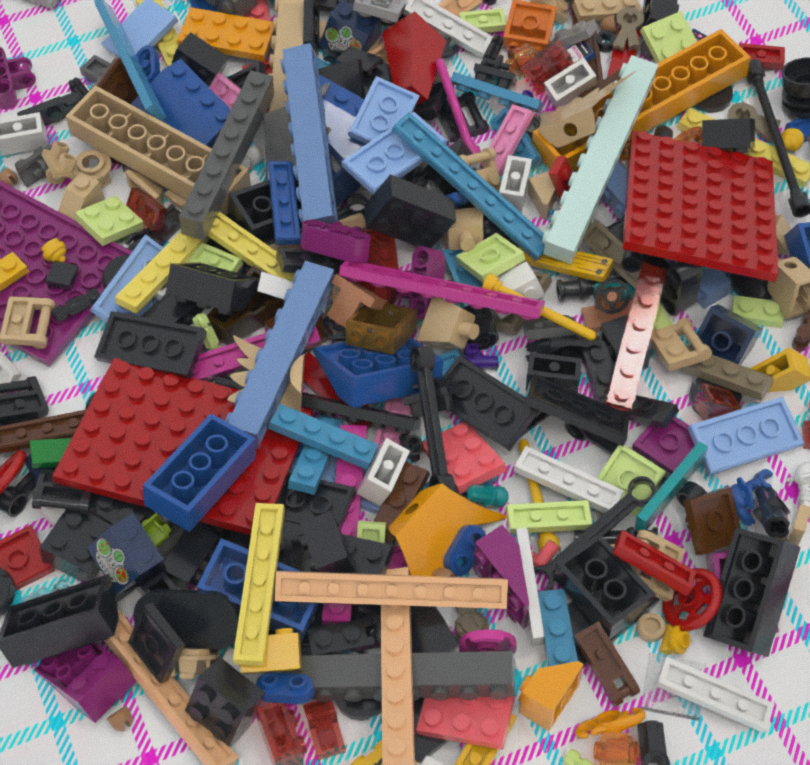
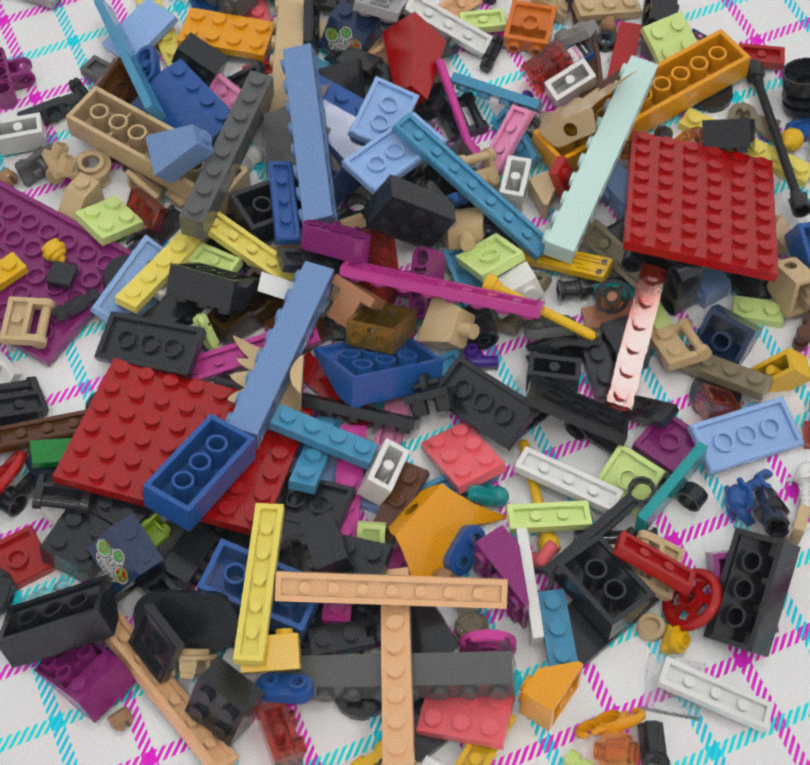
(178, 151): none -> medium blue slope
(324, 729): clear red slope -> none
(415, 445): black plate -> none
(422, 363): black piece -> none
(503, 78): black hips -> none
(518, 56): clear orange head -> none
(606, 663): reddish brown plate -> none
(629, 21): dark tan piece -> none
(711, 520): reddish brown tile -> none

